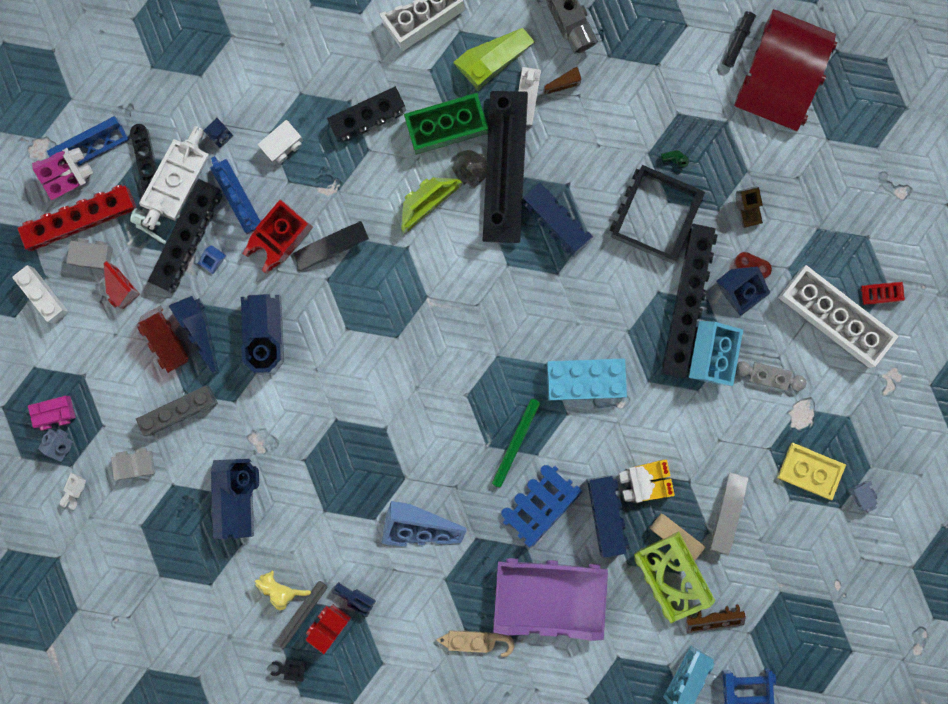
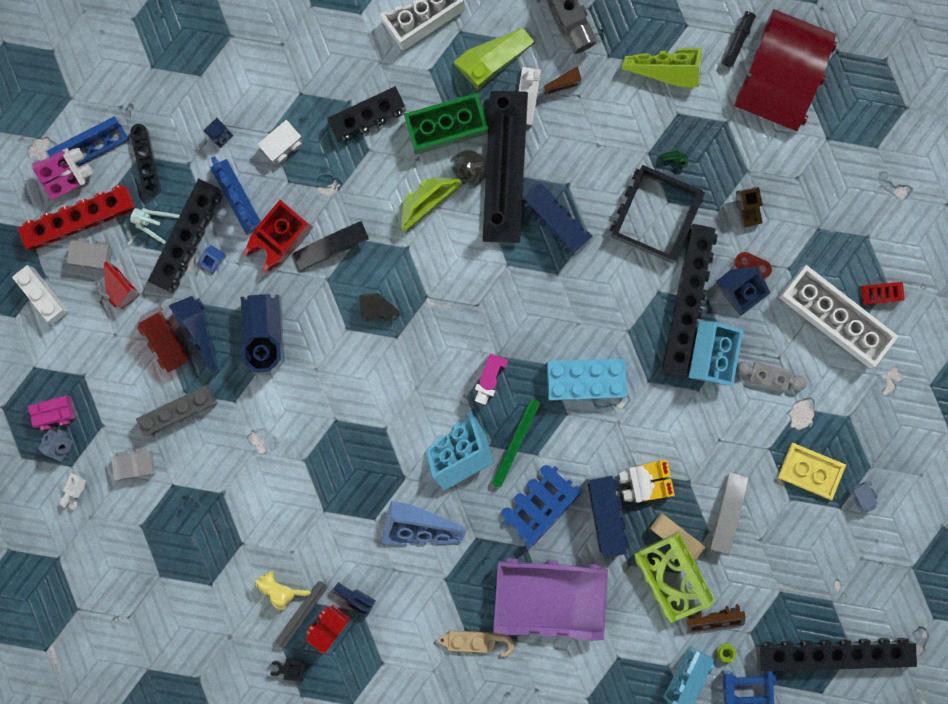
(174, 179): white plate -> none
(233, 498): dark blue brick -> none
(375, 306): none -> clear smoke slope
(459, 453): none -> medium azure wedge
(488, 378): none -> dark pink hips
(676, 68): none -> lime wedge
(732, 653): none -> lime plate
(905, 657): none -> black brick

